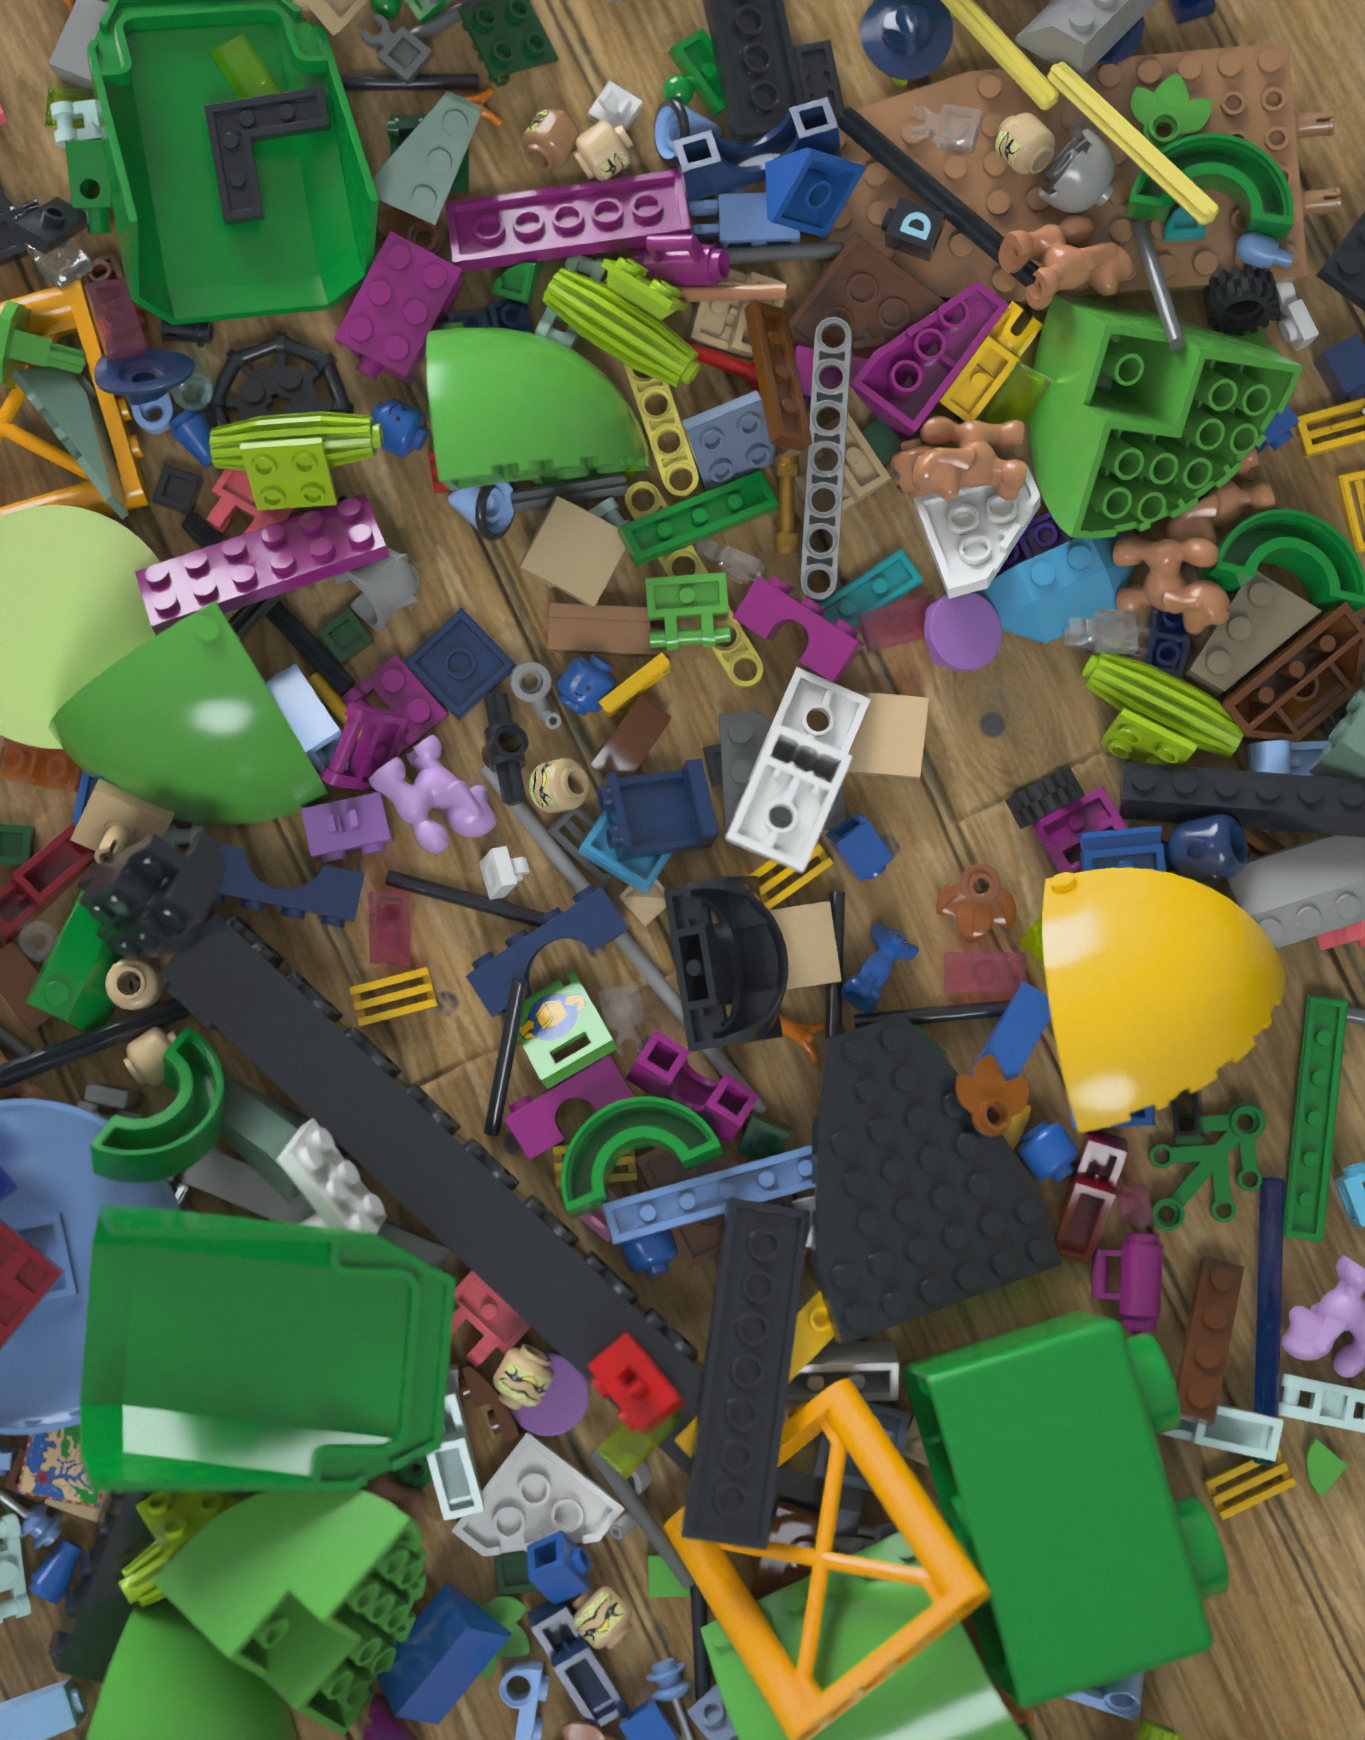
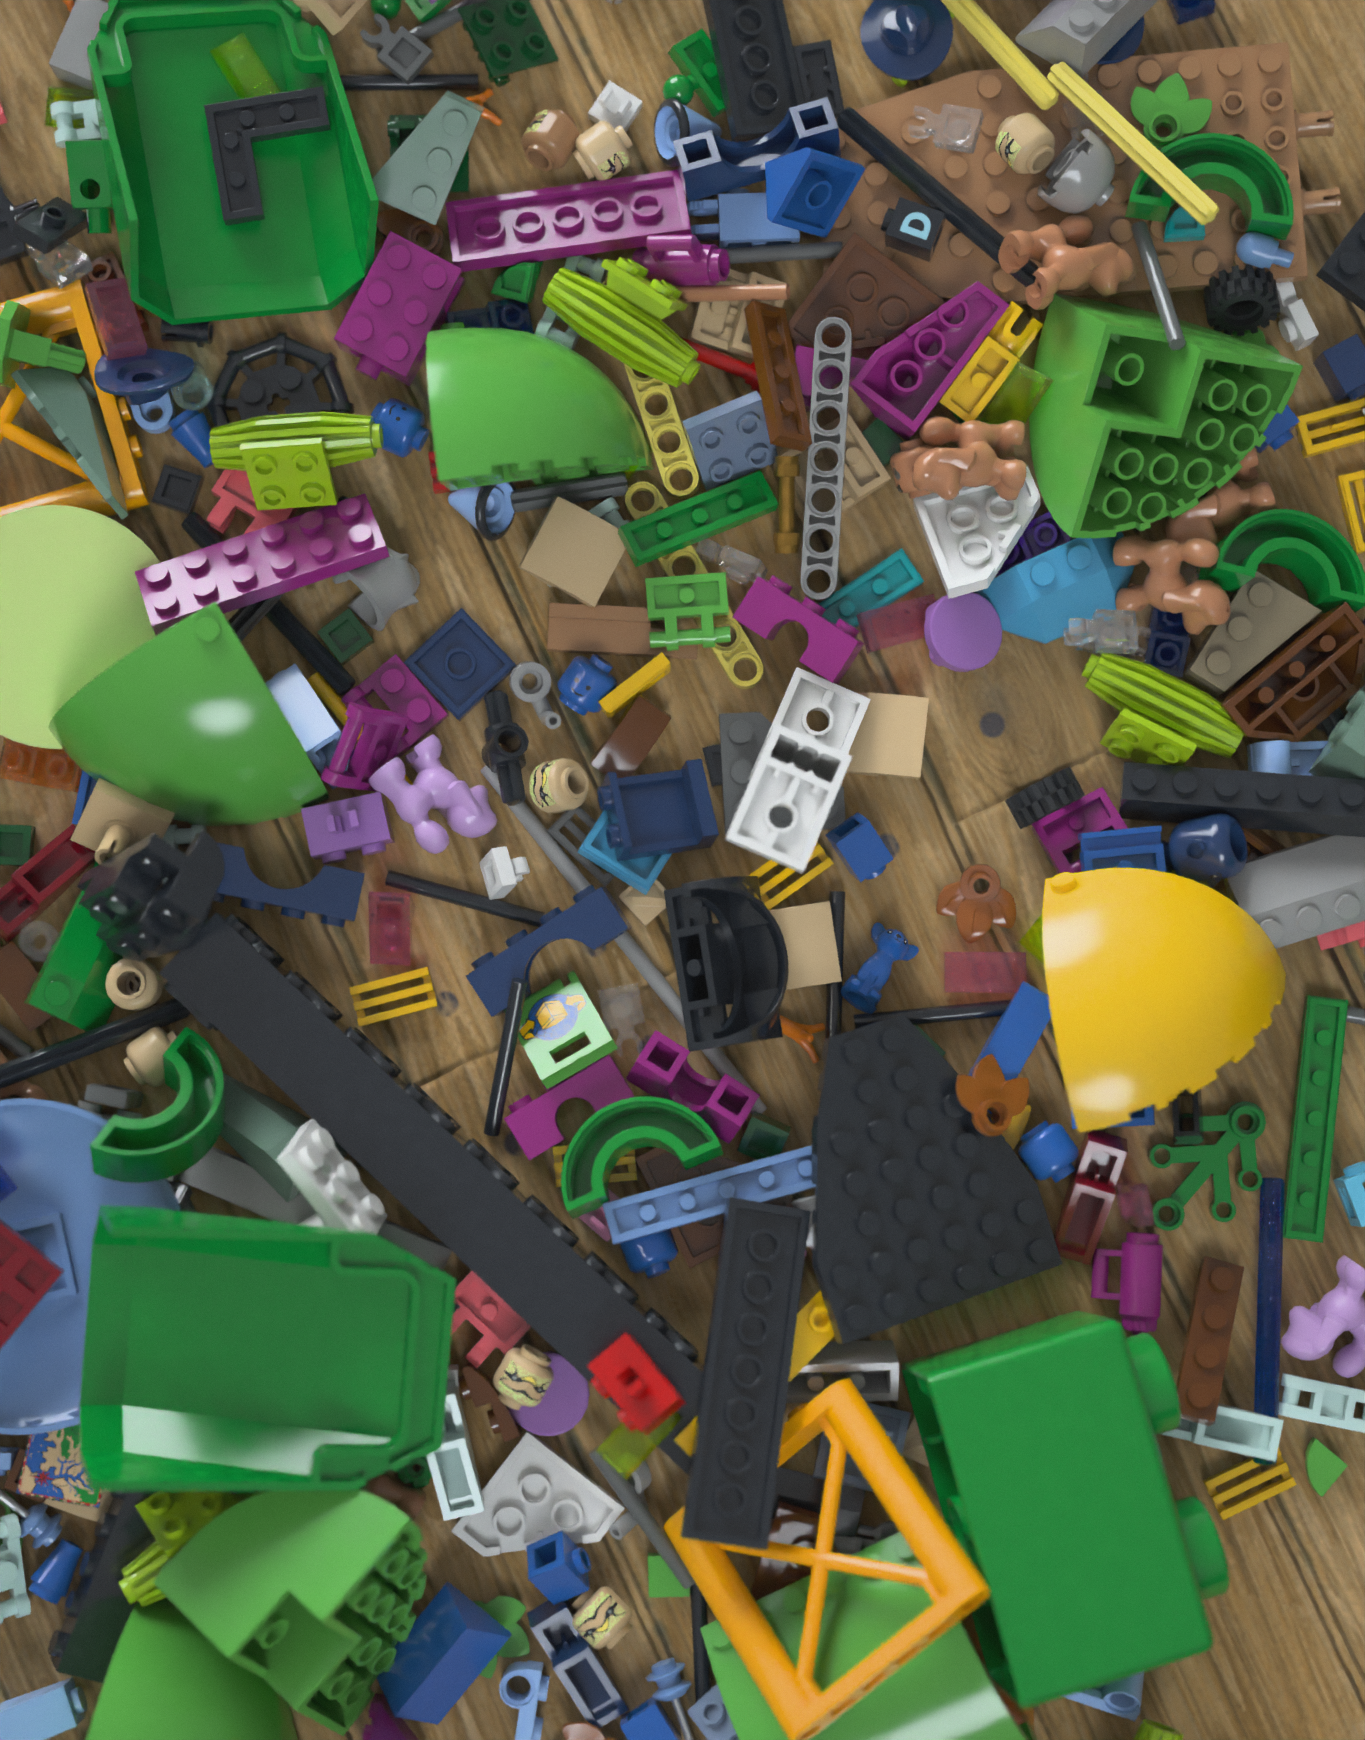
(512, 1573): dark green tile -> none

